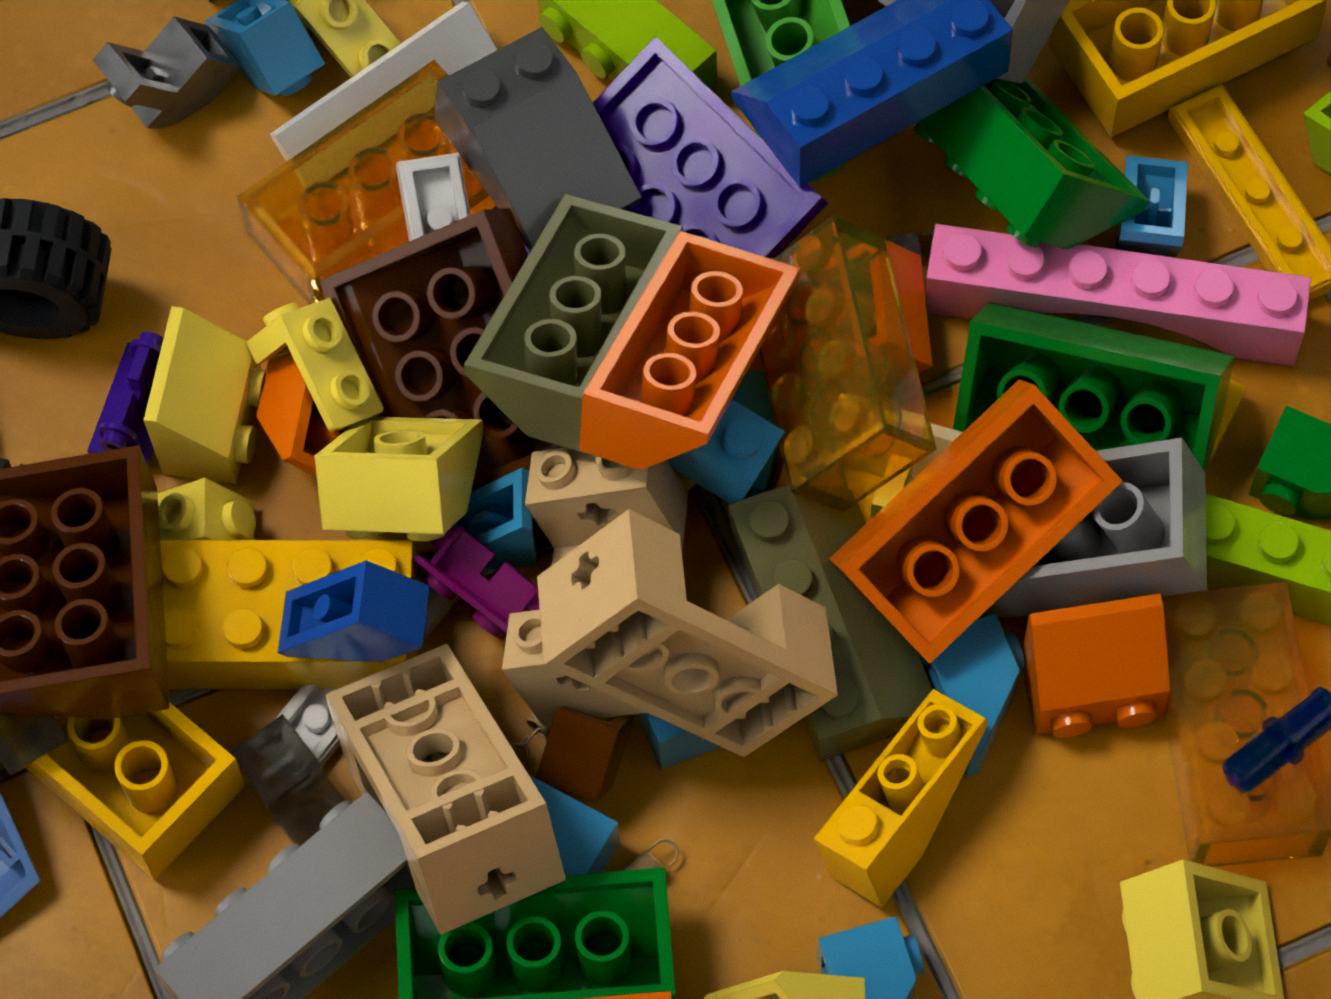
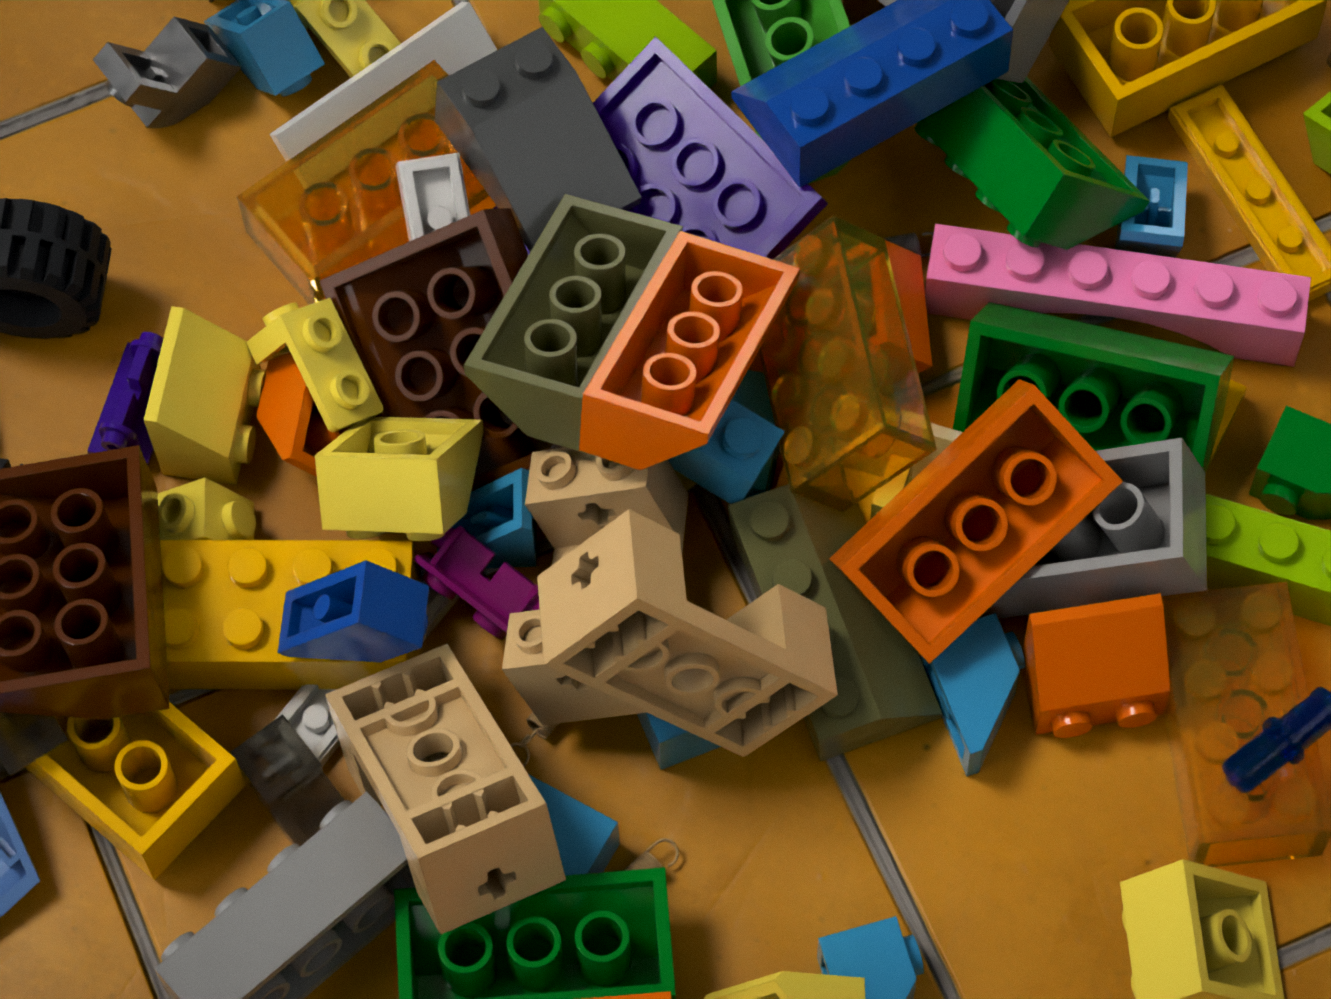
(583, 753): reddish brown panel -> none
(900, 799): yellow slope -> none

